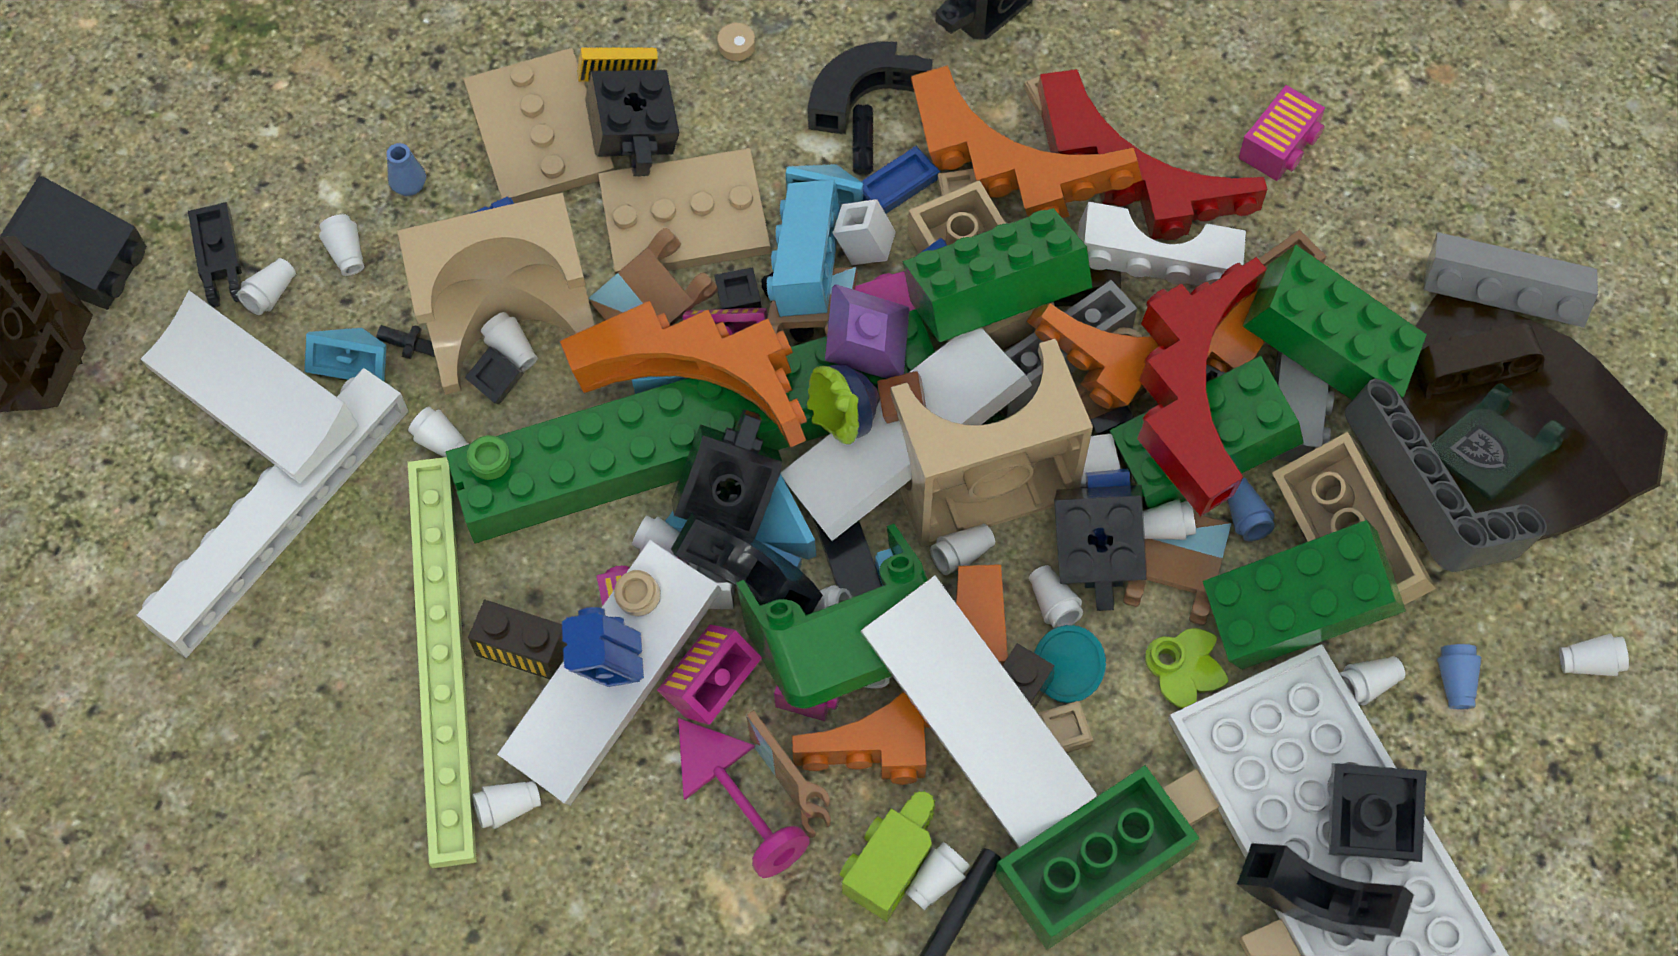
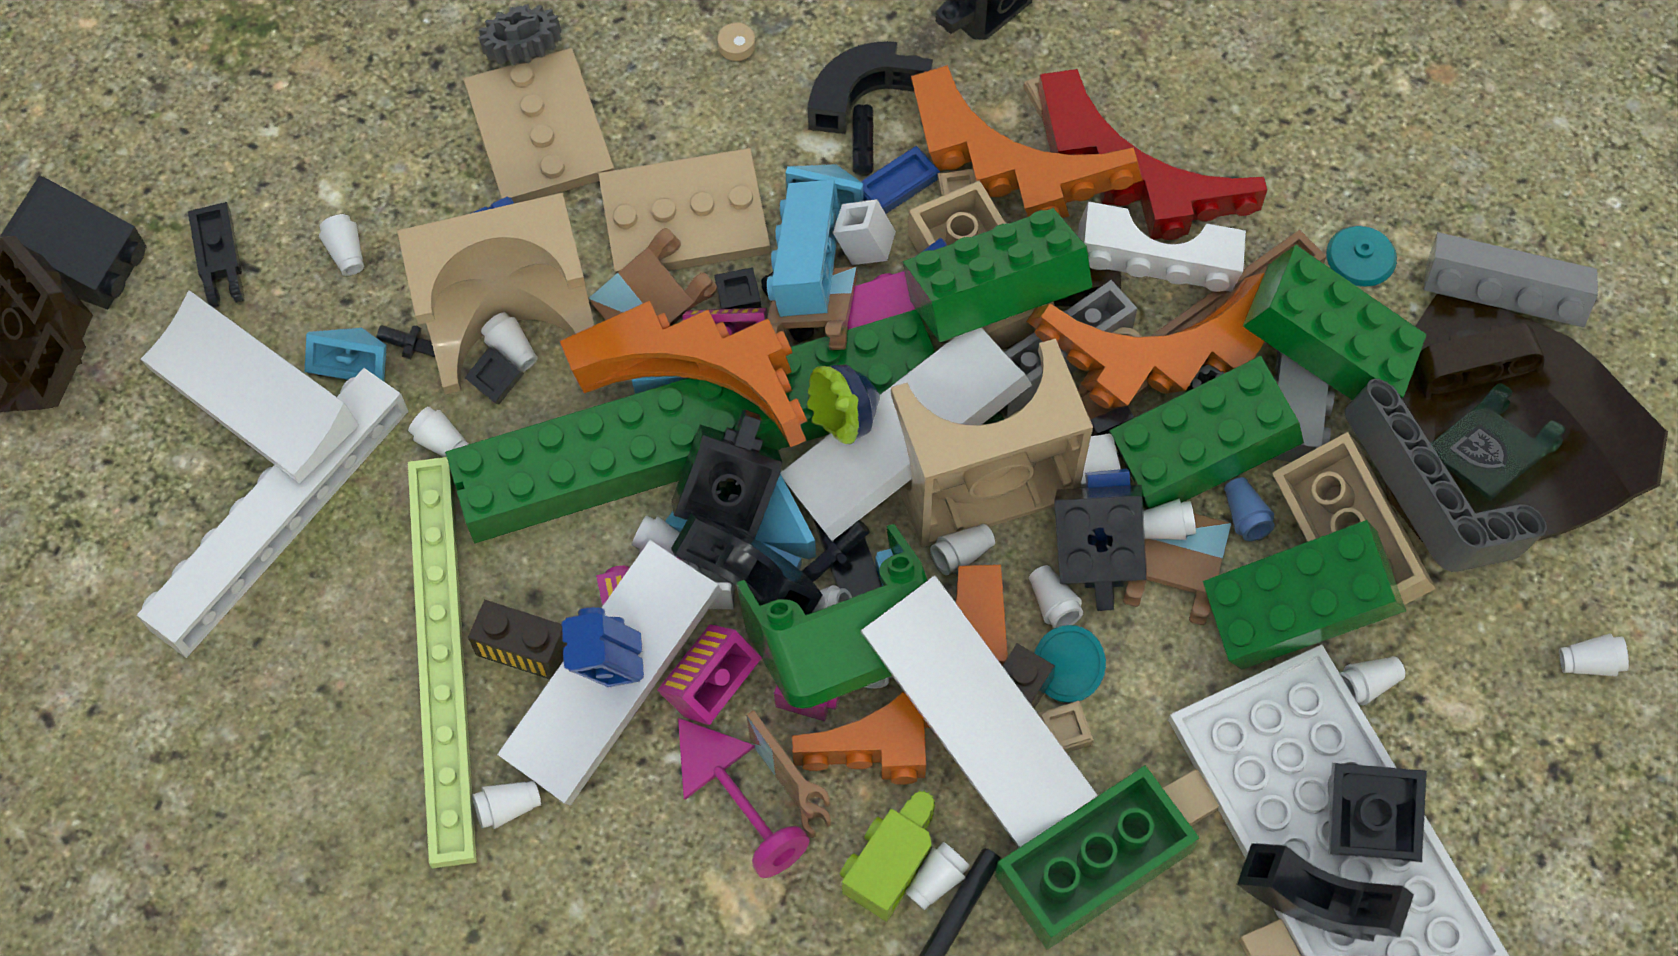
(265, 287): white cone -> none
(404, 171): medium blue cone -> none
(488, 457): bright green tile -> none
(520, 34): none -> dark grey gear
(615, 60): yellow tile -> none
(632, 116): black hinge -> none
(637, 593): tan tile -> none
(837, 550): none -> black piece
(867, 333): medium lavender slope -> none
(884, 386): dark orange tile -> none
(1181, 428): red arch -> none
(1192, 666): lime plate -> none
(1282, 133): dark pink brick -> none
(1361, 255): none -> teal piece
(1460, 674): medium blue cone -> none

